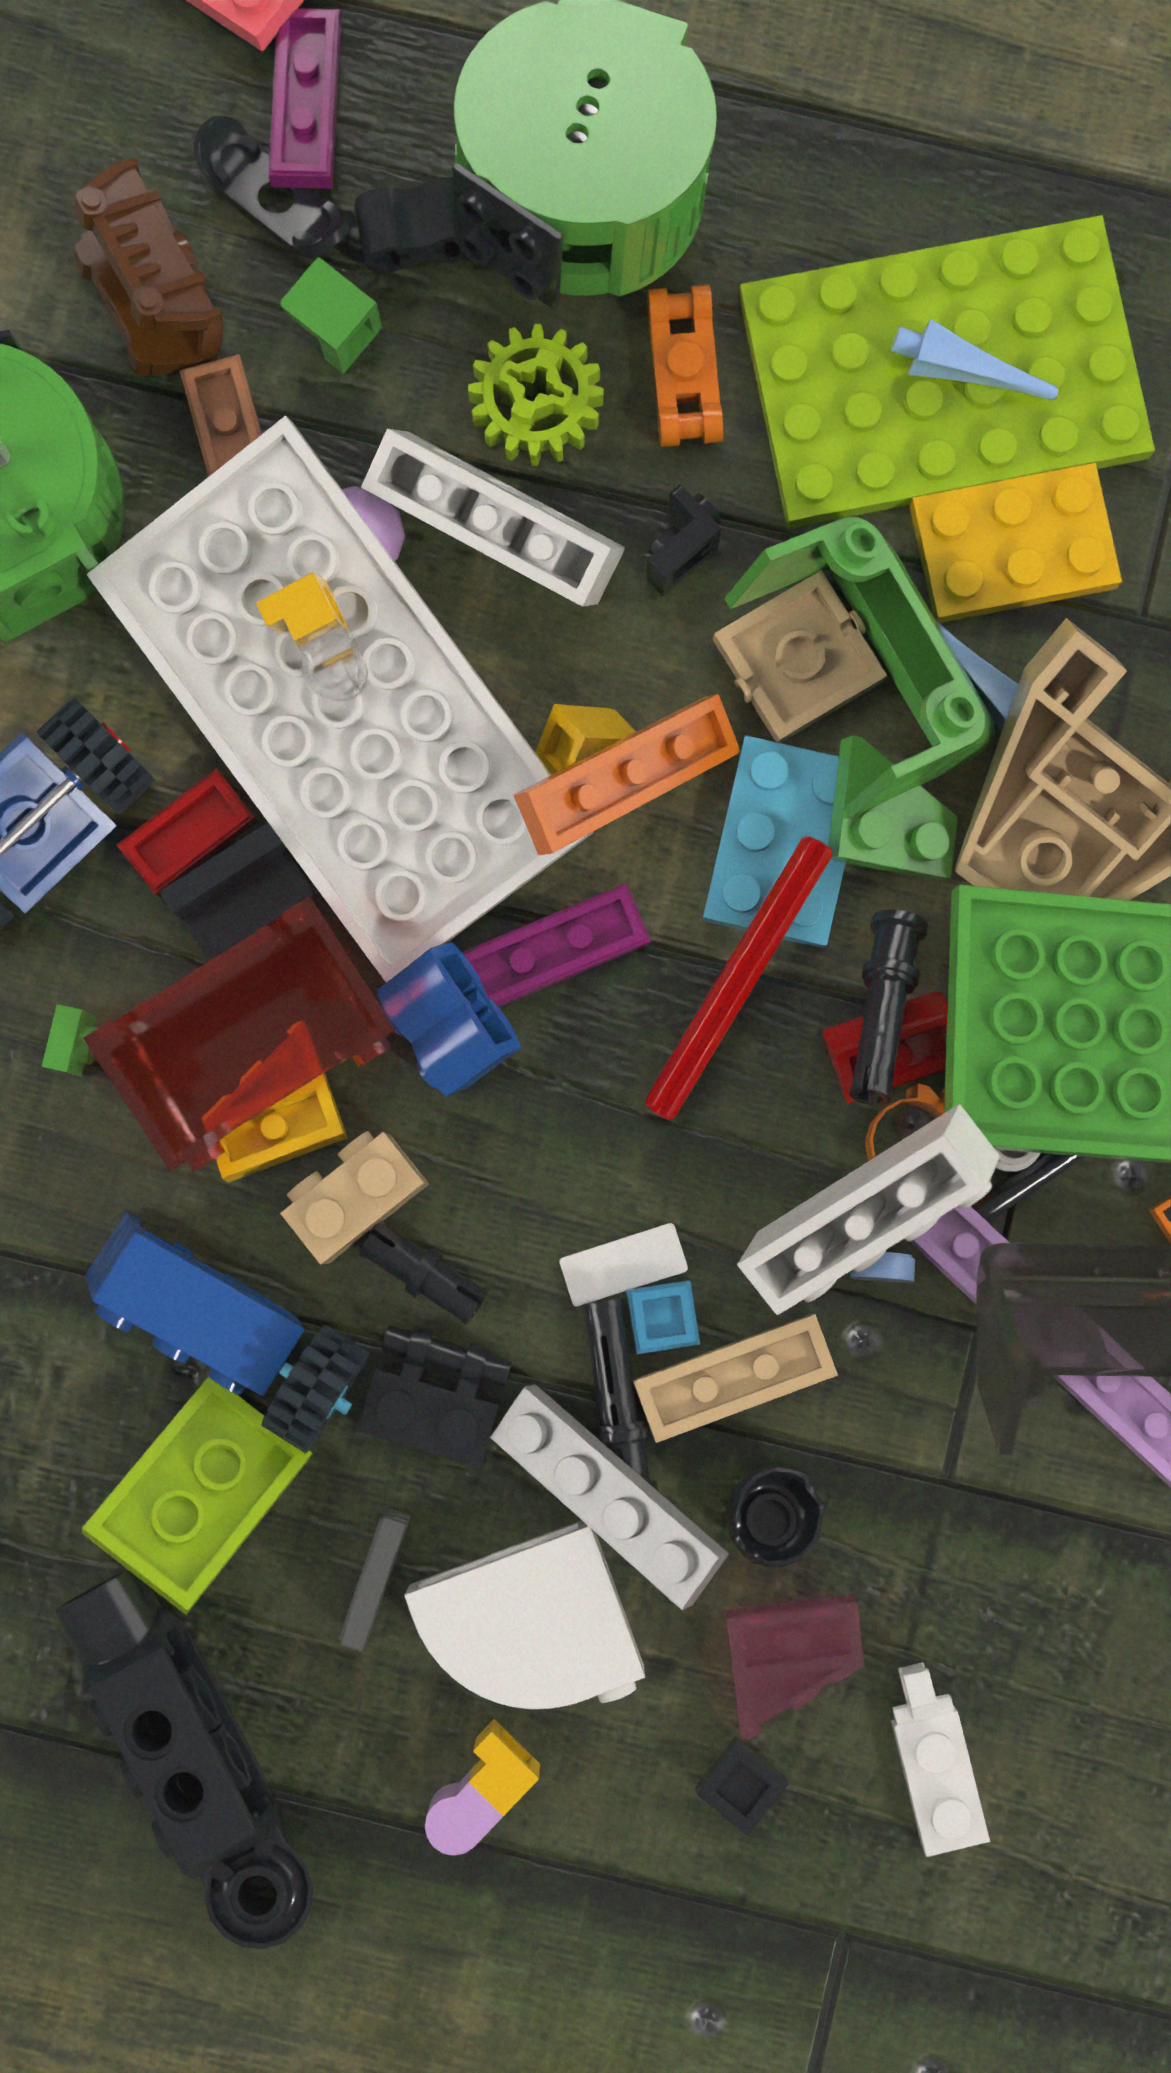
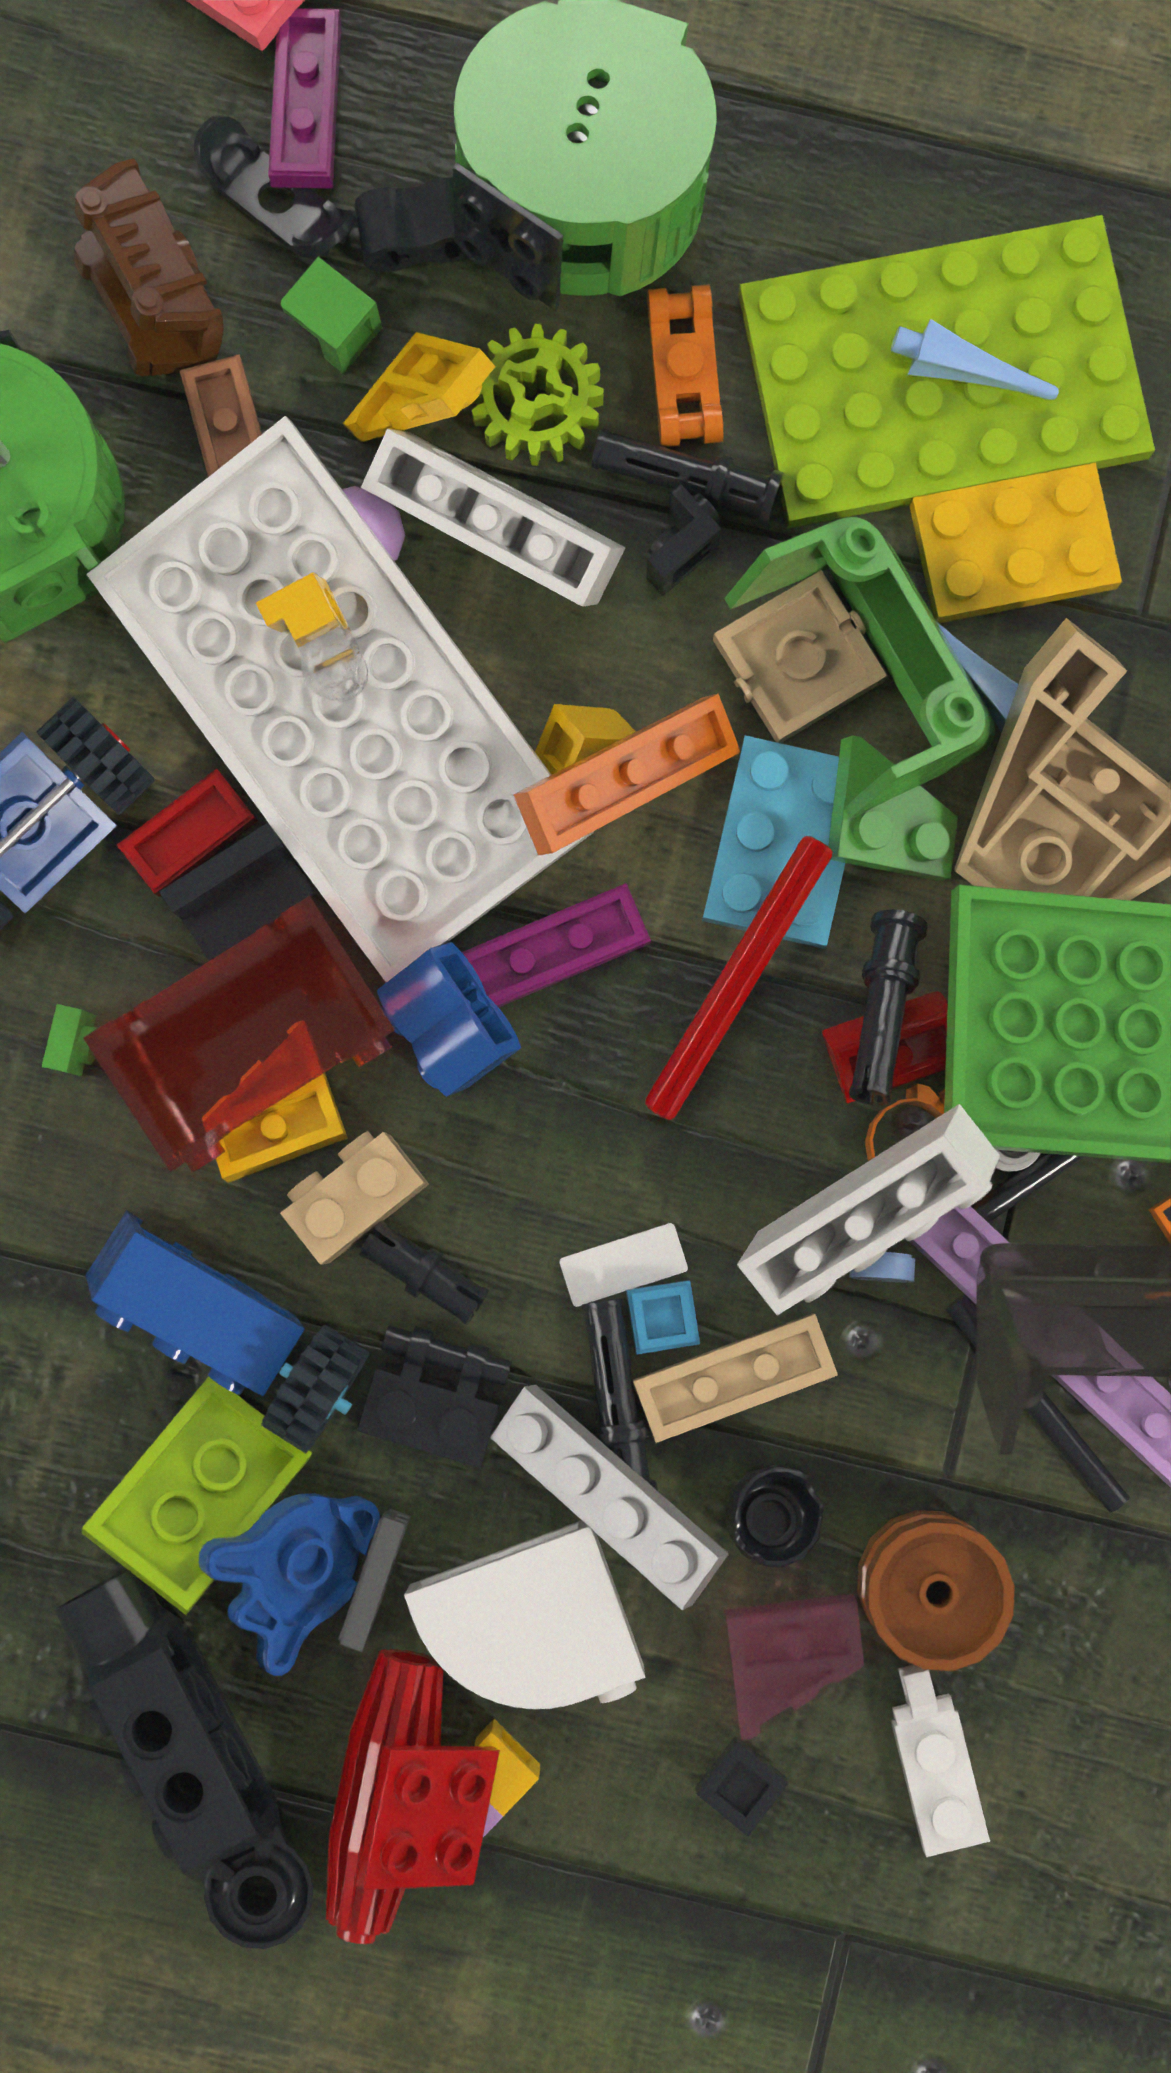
(292, 1569): none -> blue tile
(402, 1801): none -> red plate
(421, 386): none -> yellow wing
(717, 481): none -> black pin
(953, 1625): none -> dark orange wheel
(1054, 1425): none -> black bar

